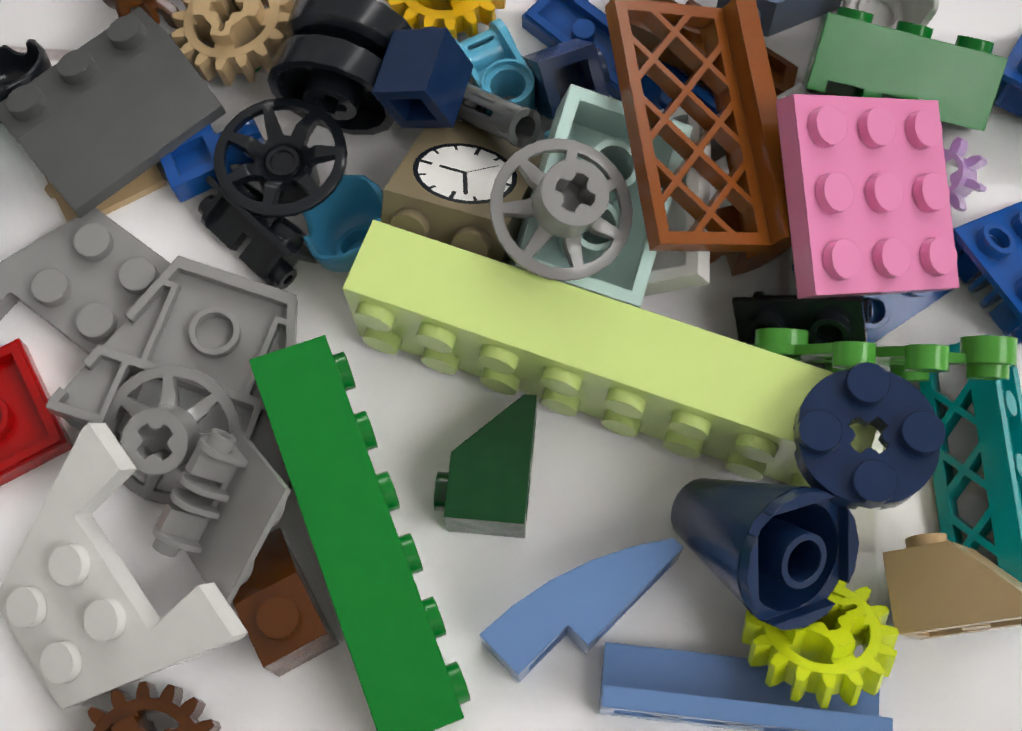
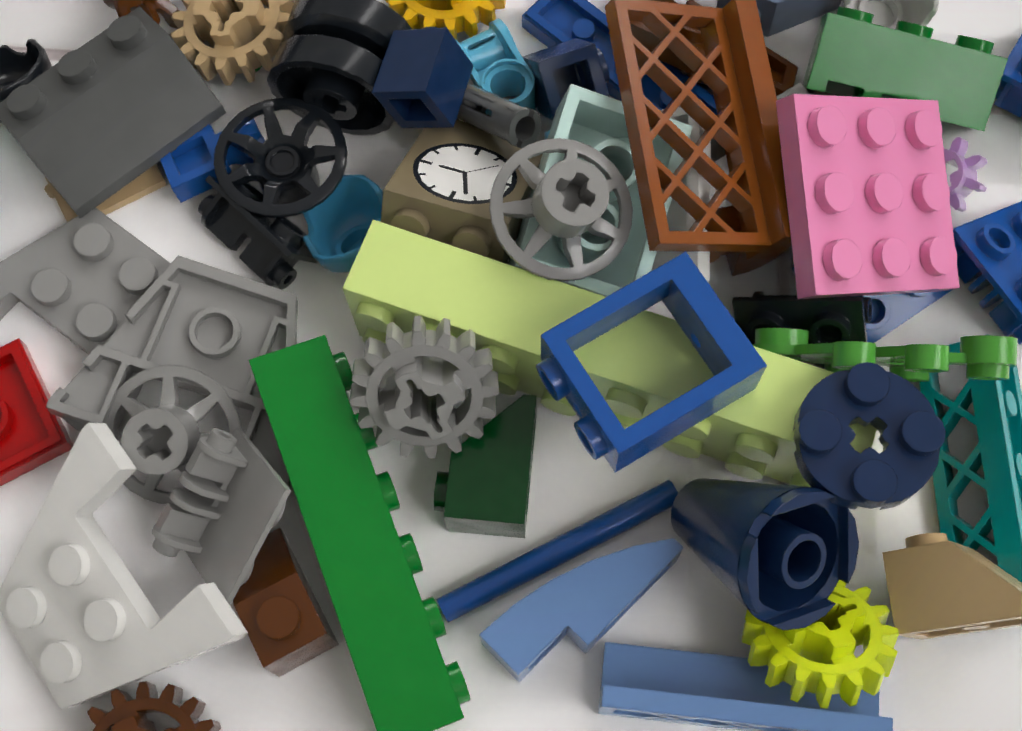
(441, 372): none -> light grey gear
(557, 551): none -> blue bar
(703, 320): none -> blue window

